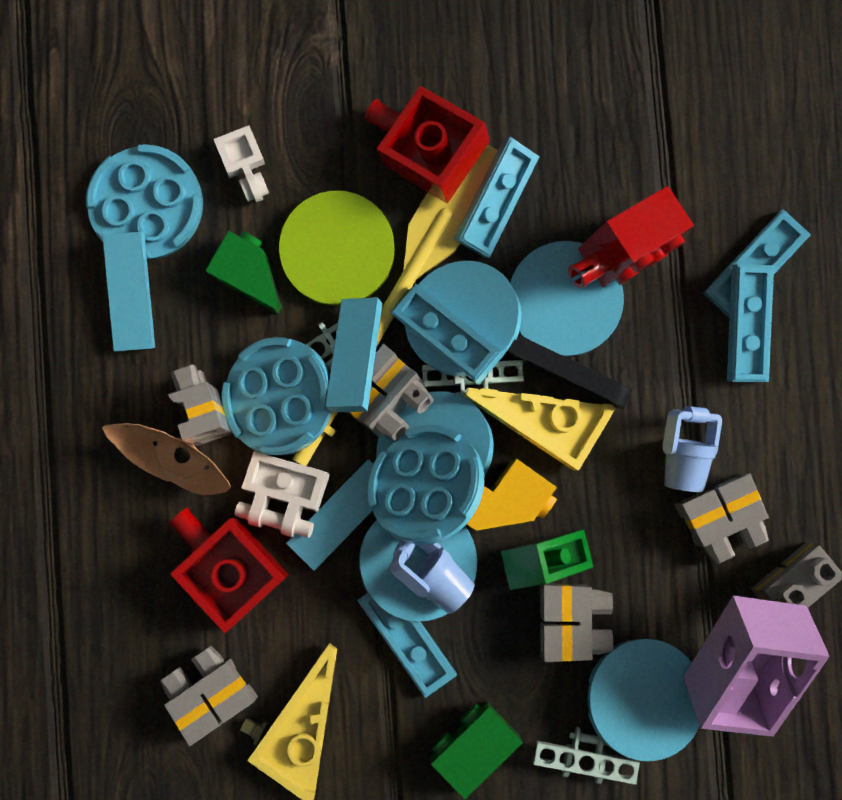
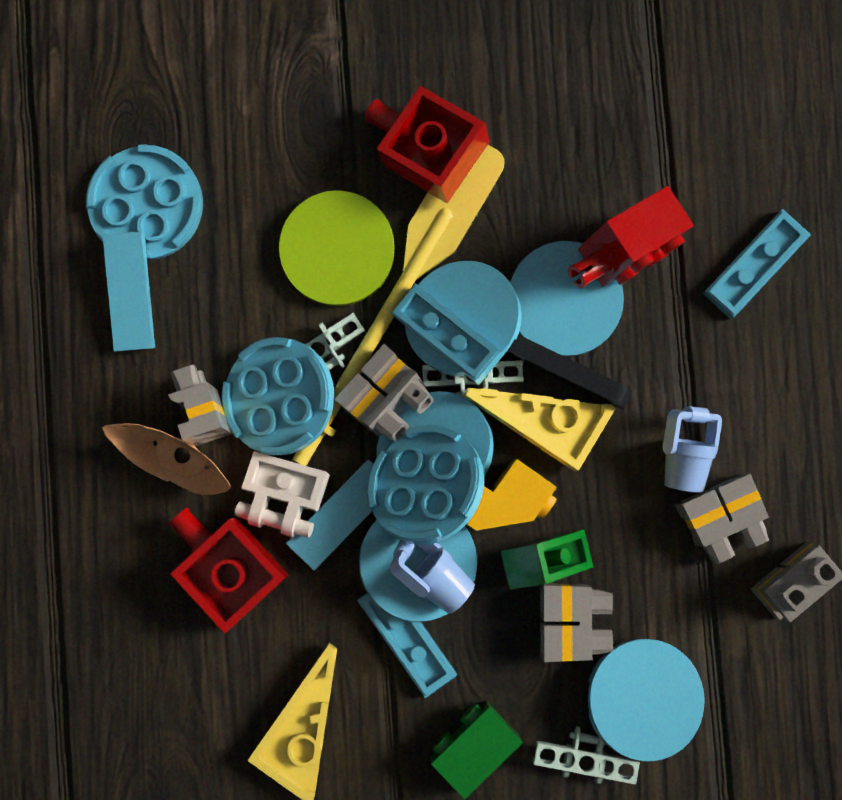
(209, 701): light grey hips -> none
(241, 155): white plate -> none
(245, 269): green slope -> none
(254, 729): olive piece -> none
(354, 355): medium azure tile -> none
(496, 197): medium azure tile -> none
(746, 659): lavender piece -> none
(750, 323): medium azure tile -> none

